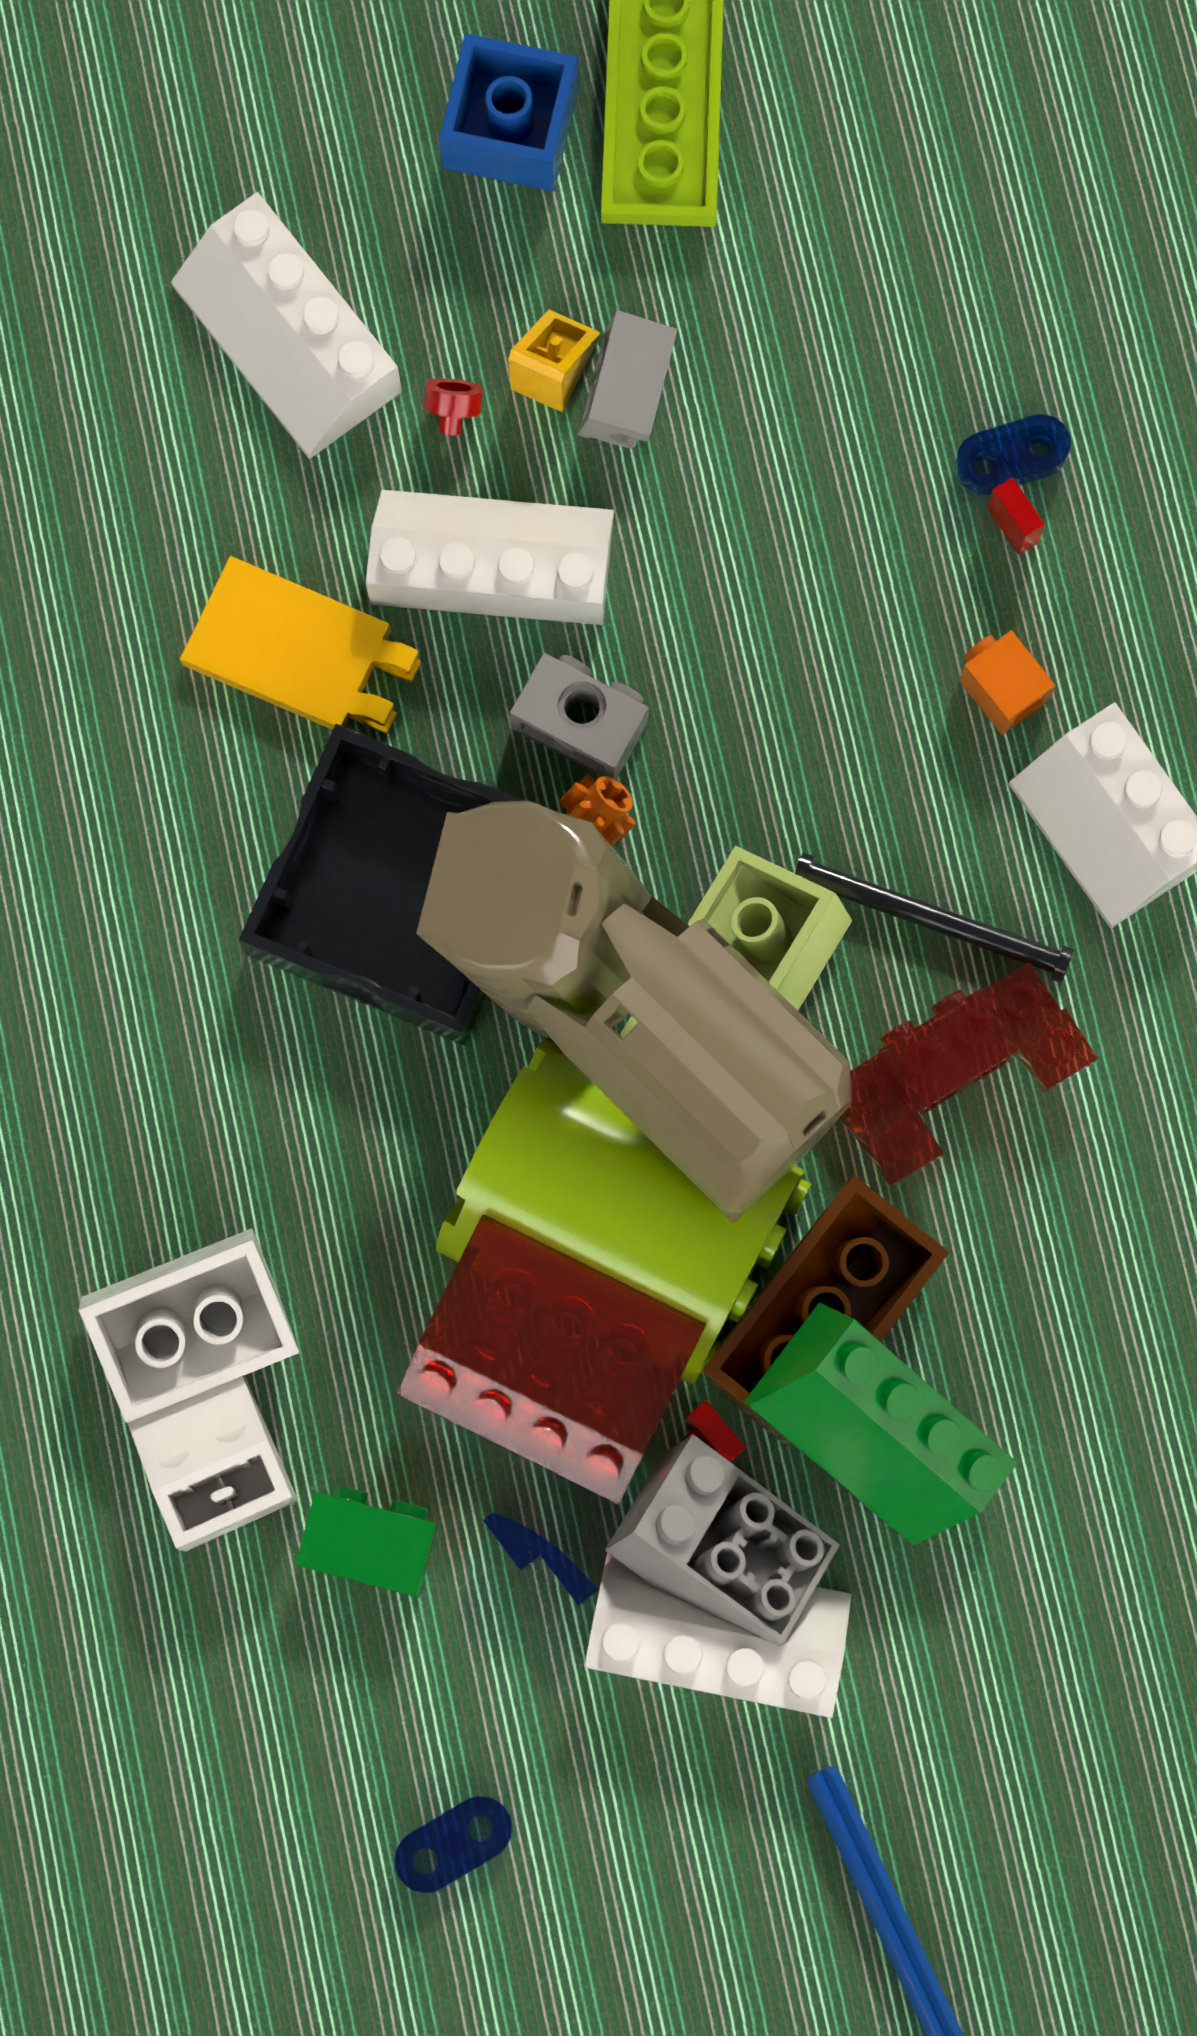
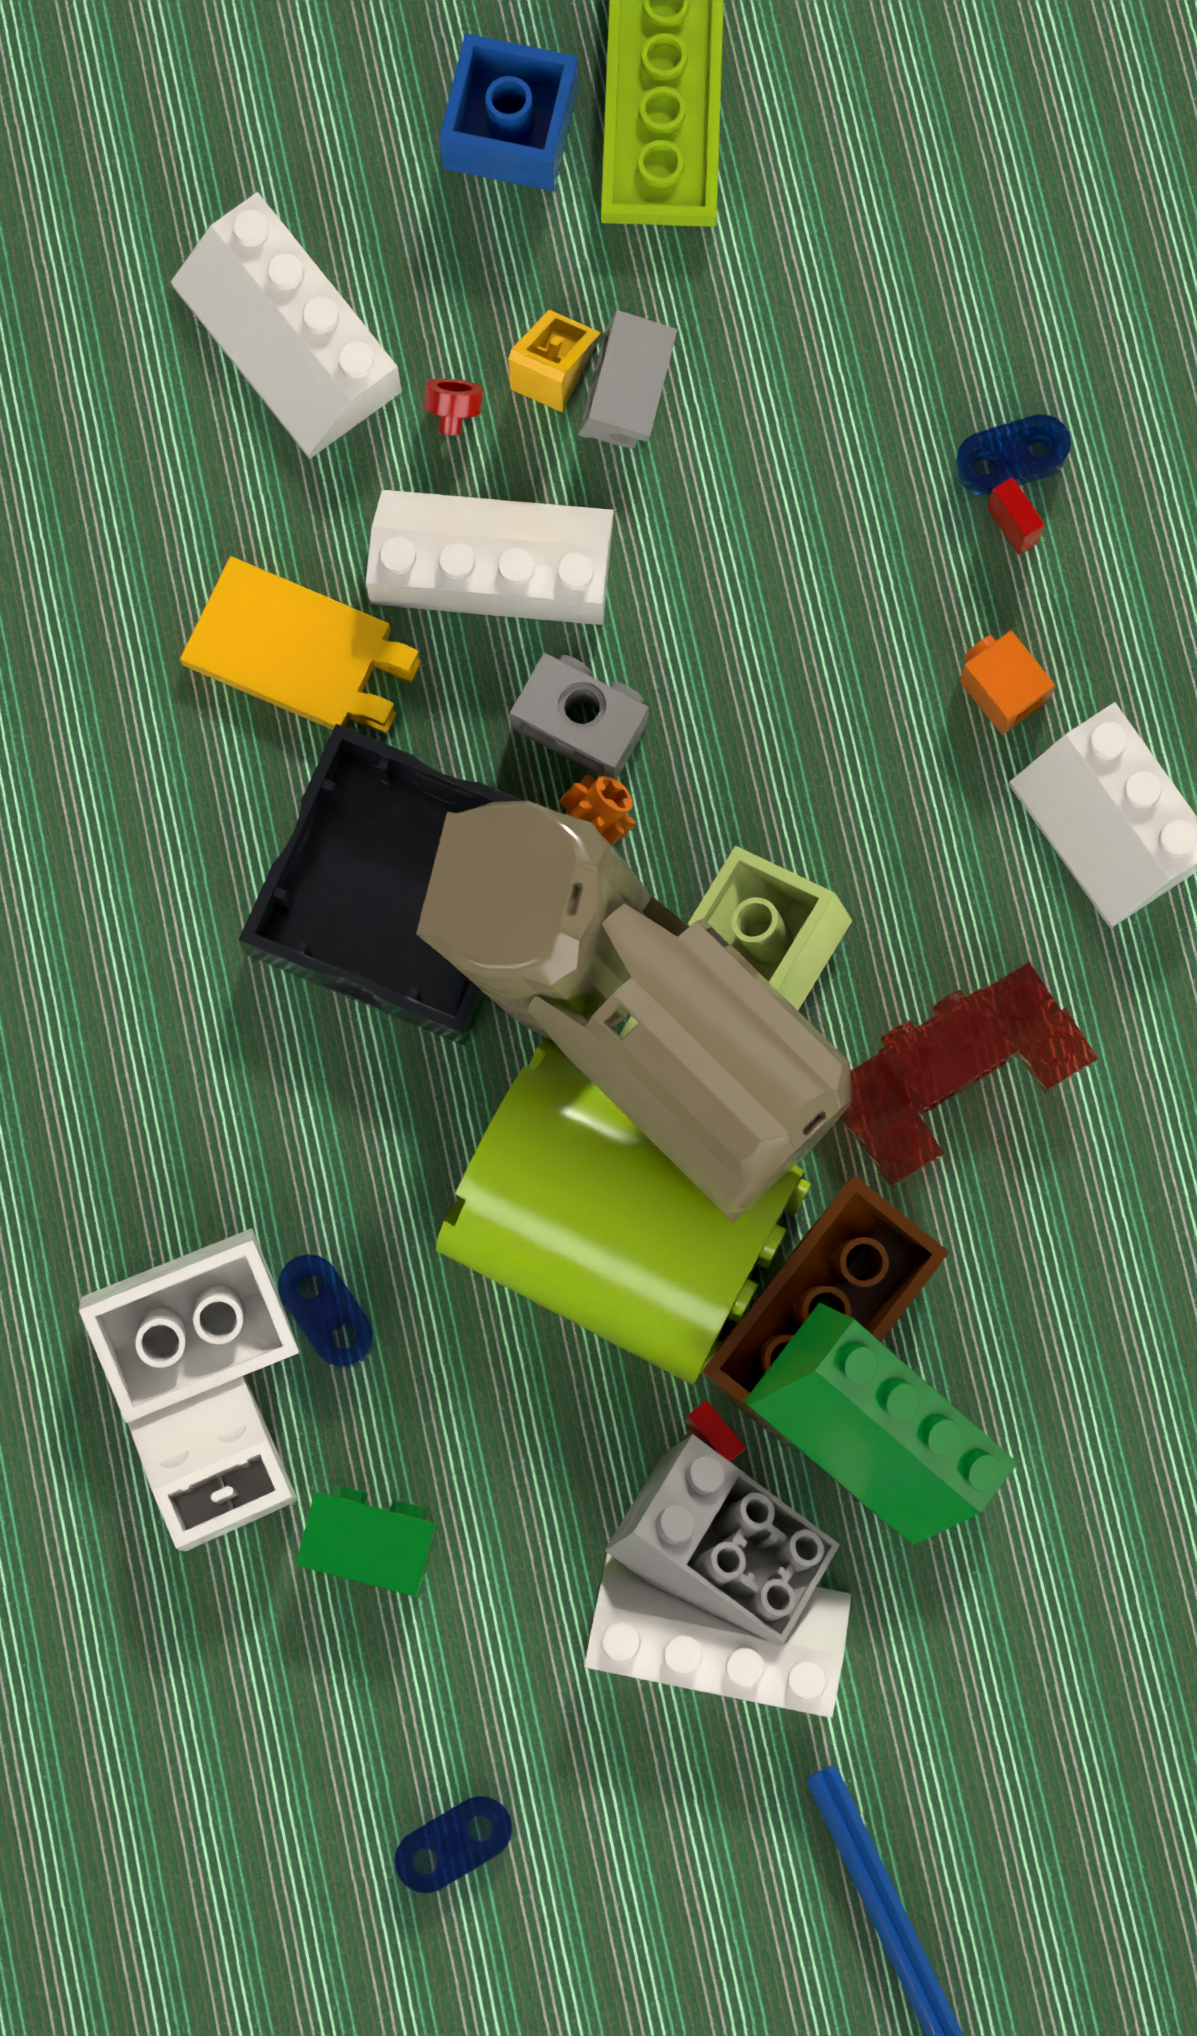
(327, 1311): none -> clear blue plate
(527, 1547): clear blue slope -> none
(551, 1359): clear red slope -> none
(937, 918): black bar -> none

